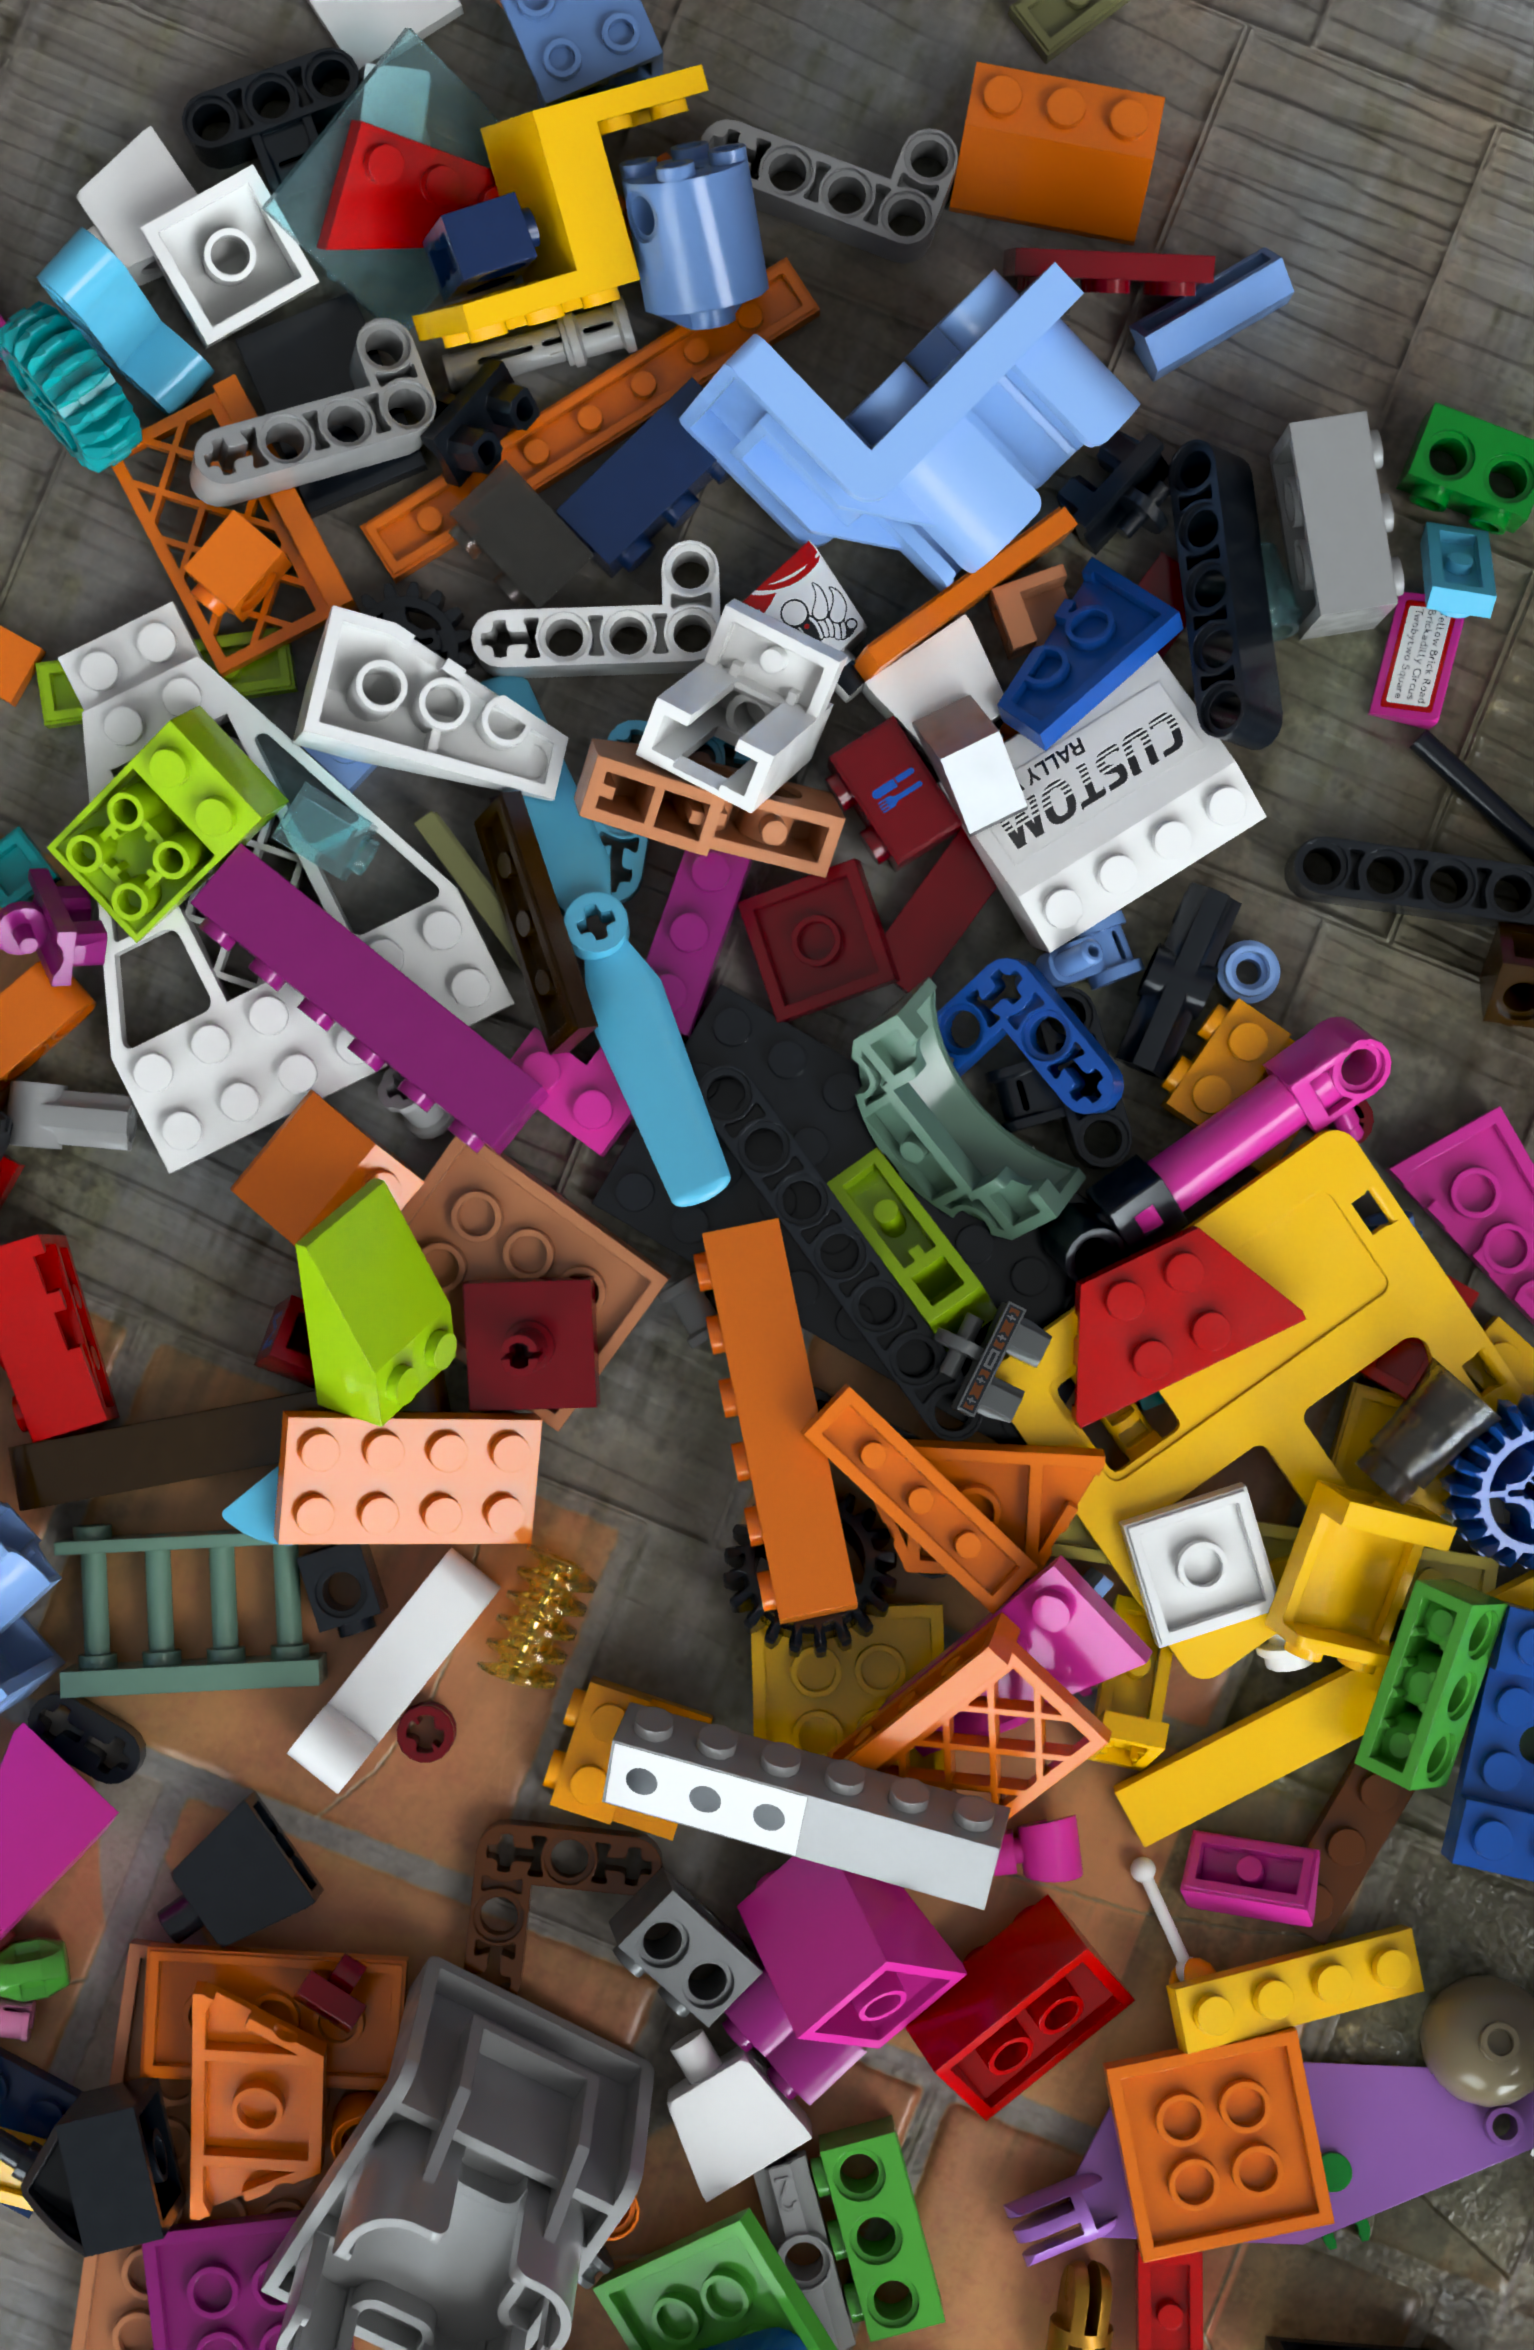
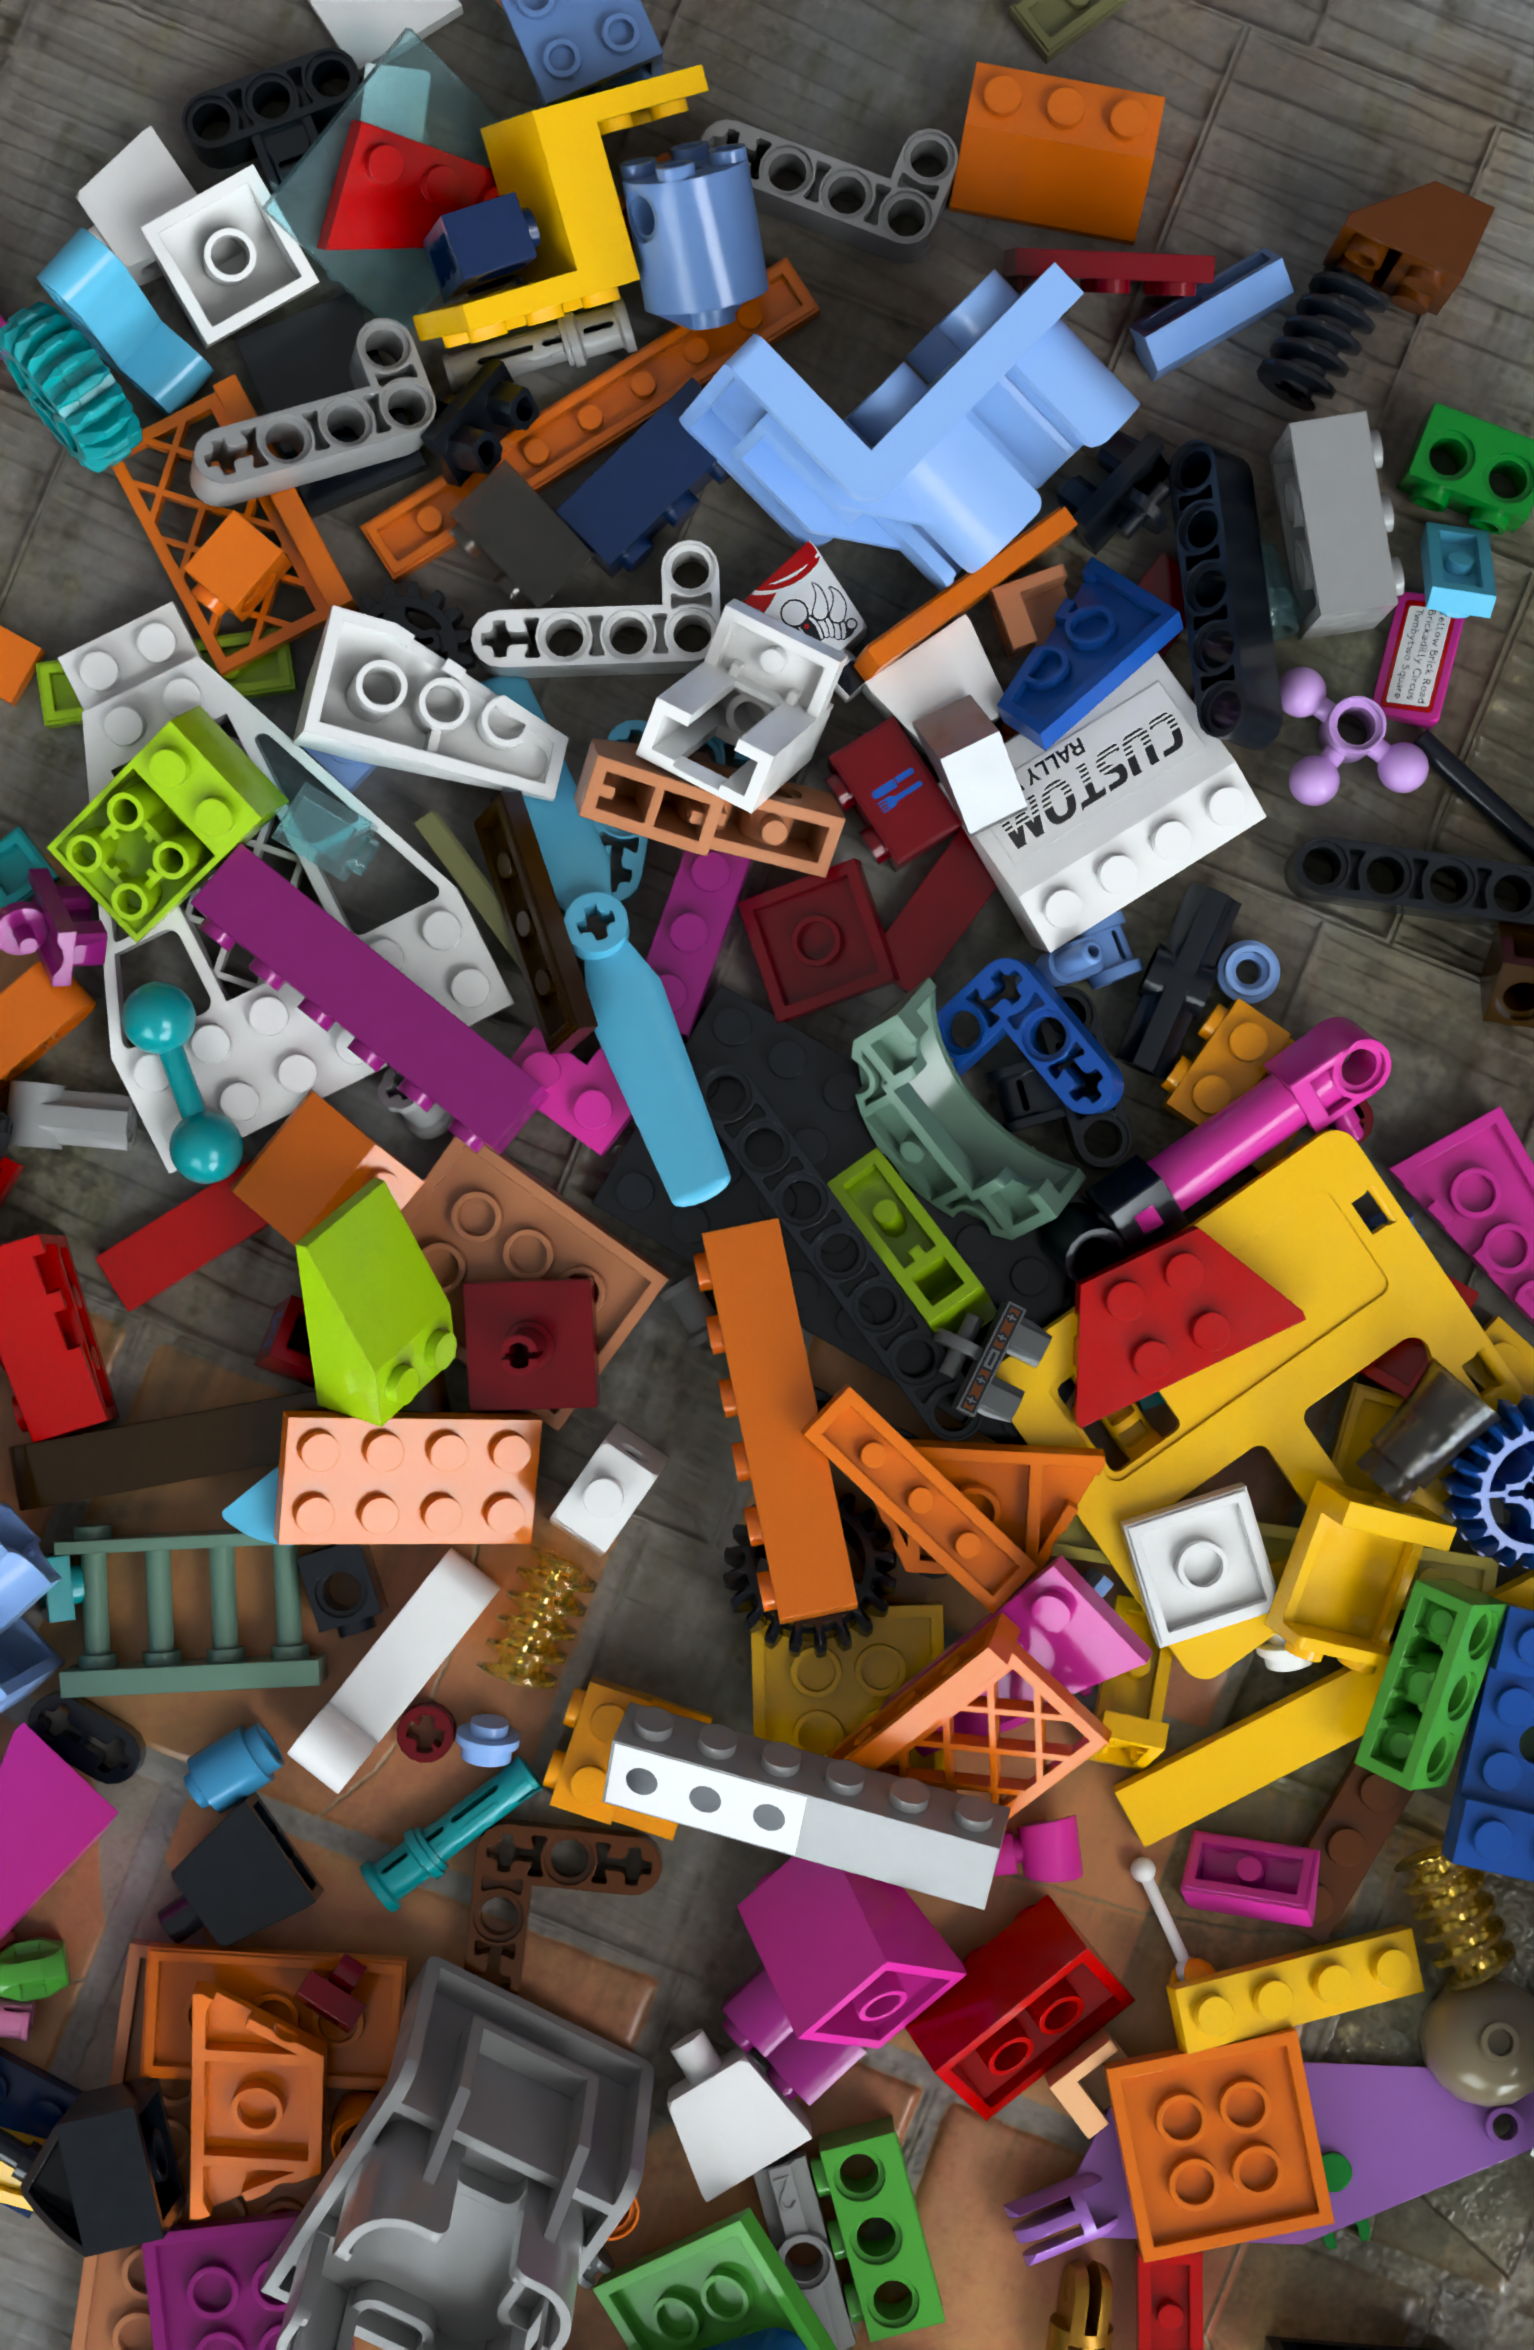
(59, 1601): none -> teal plate
(179, 1243): none -> red tile
(204, 1143): none -> teal piece
(233, 1767): none -> dark azure brick
(427, 1850): none -> teal pin
(487, 1740): none -> light blue plate
(609, 1489): none -> white torso
(693, 1940): dark grey brick -> none
(1081, 2081): none -> light nougat panel
(1316, 777): none -> lavender piece
(1318, 335): none -> black piece
(1413, 244): none -> reddish brown slope
(1460, 1916): none -> clear yellow piece

